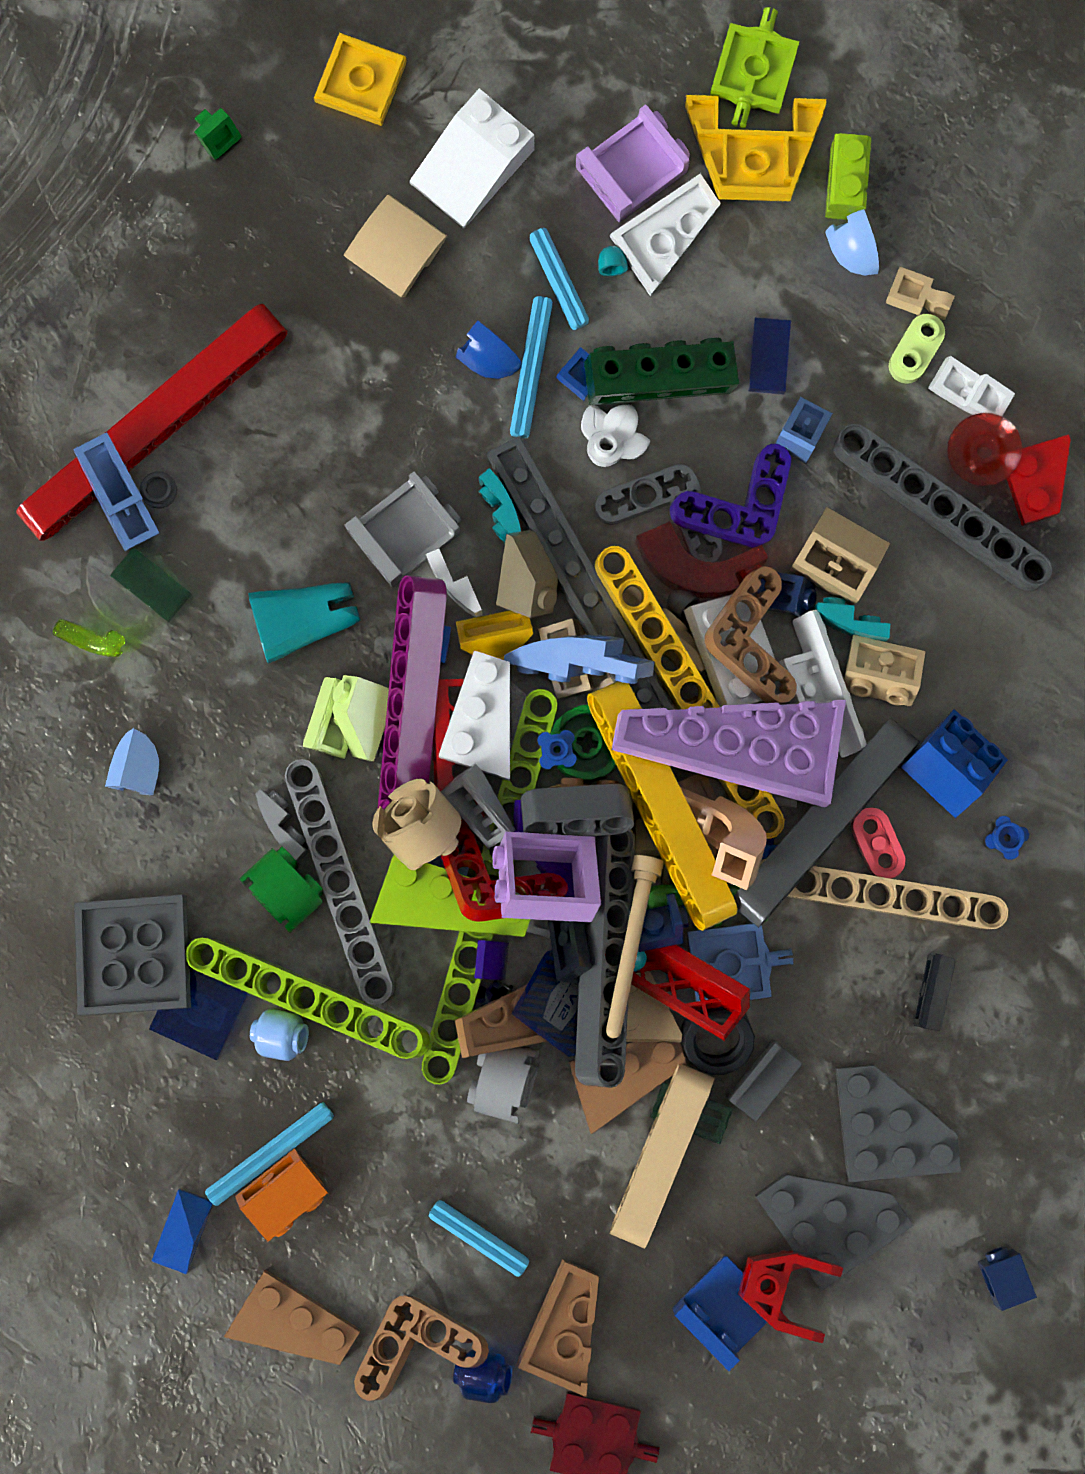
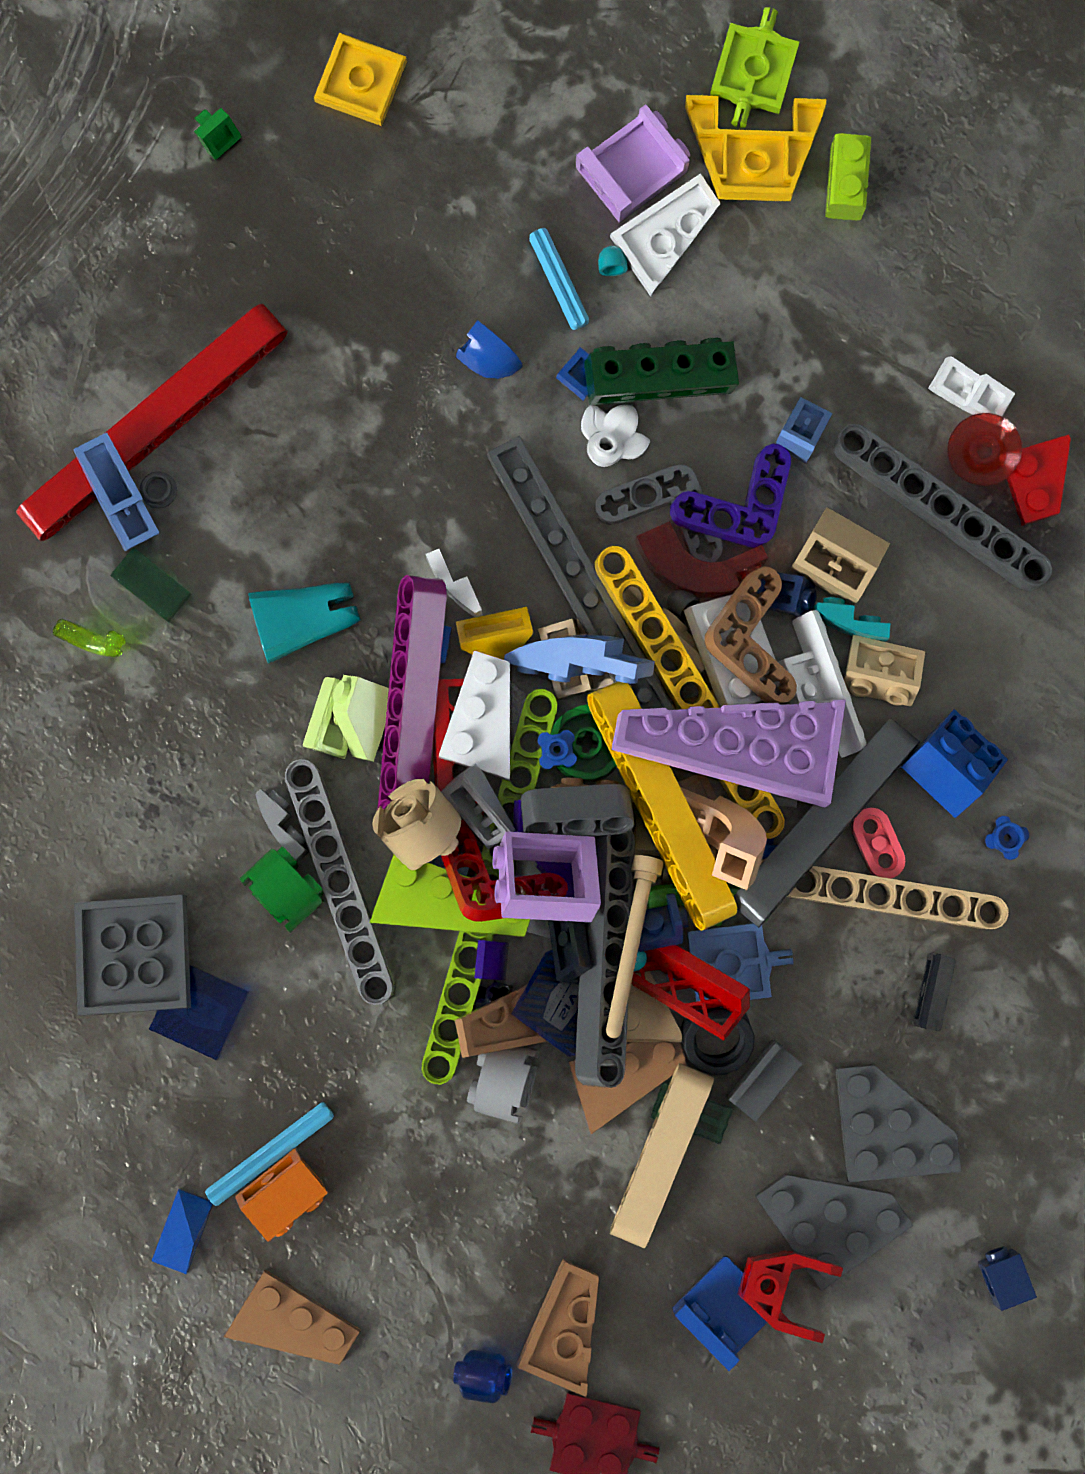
(134, 764): light blue brick -> none
(279, 1034): light blue head -> none
(290, 997): lime beam -> none
(395, 245): tan slope -> none
(405, 528): light grey panel -> none
(416, 1330): medium nougat beam -> none
(473, 158): white slope -> none
(478, 1238): medium azure axle -> none
(494, 494): teal slope -> none
(526, 576): dark tan slope -> none
(531, 367): medium azure axle -> none
(769, 356): clear blue tile -> none
(854, 244): light blue brick -> none
(914, 291): tan plate -> none
(917, 347): yellowish green plate -> none

